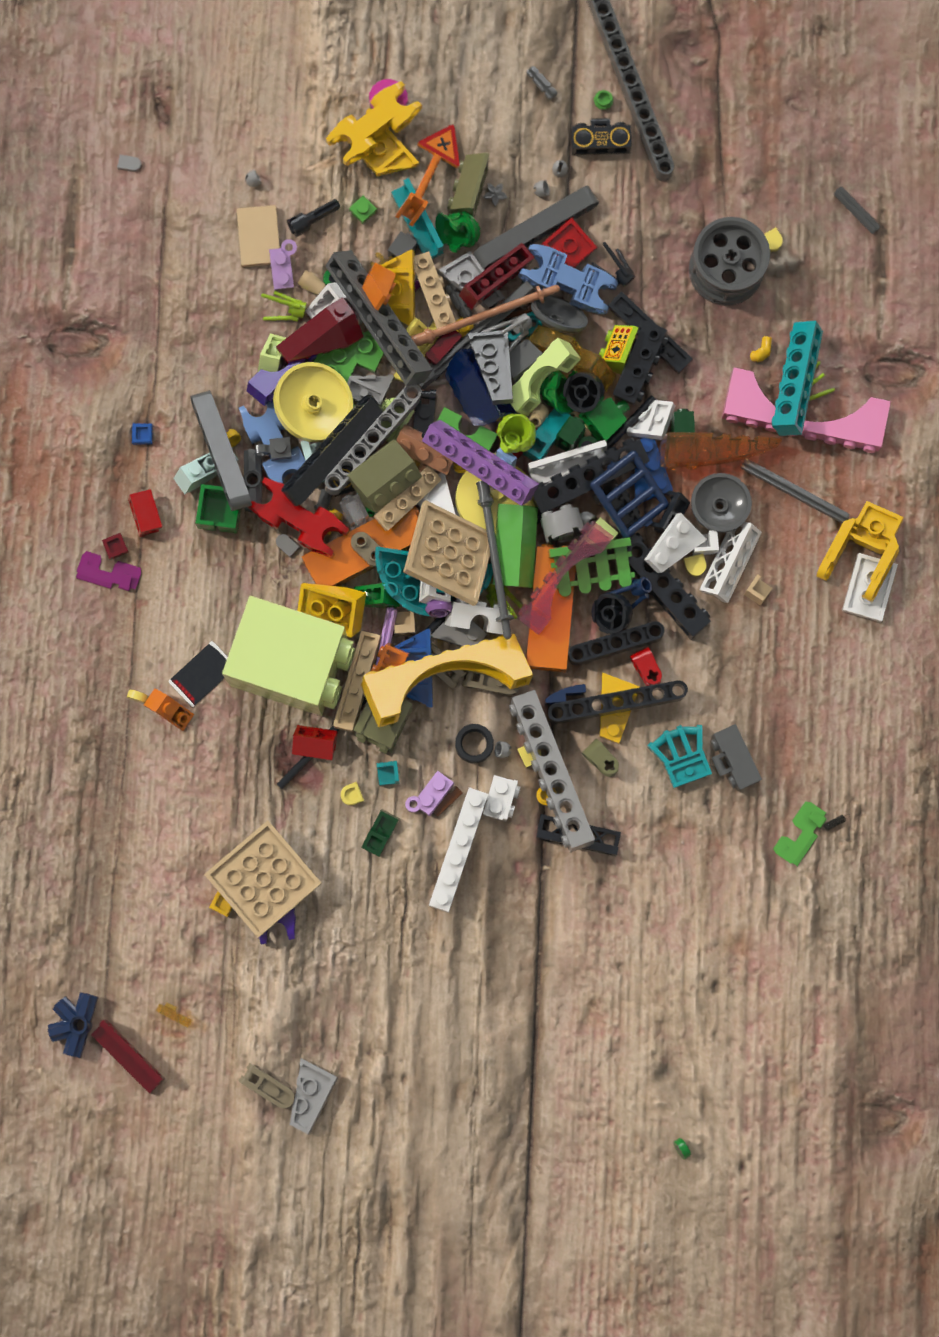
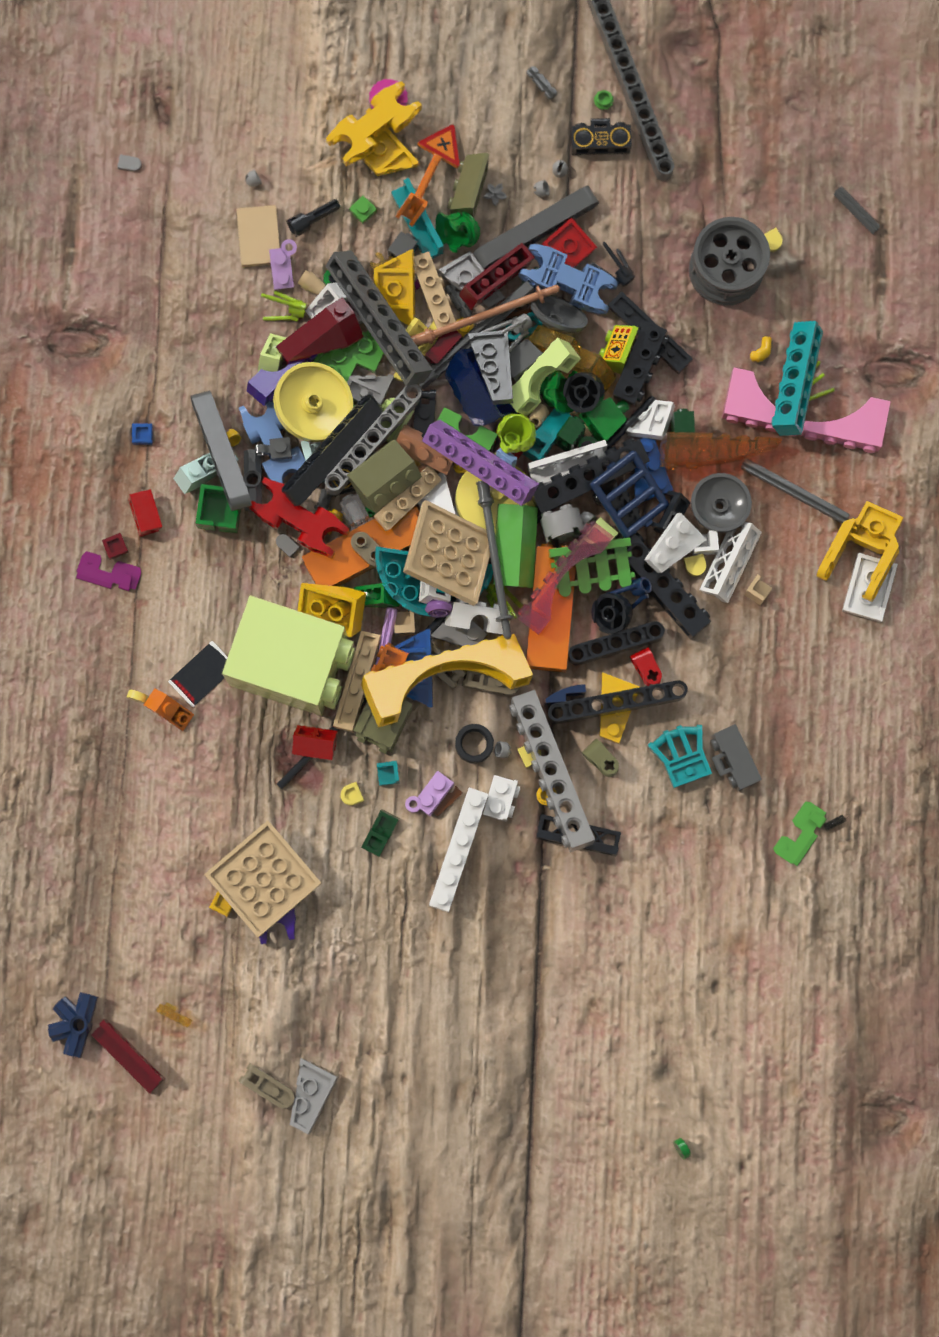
(379, 285): orange slope -> none

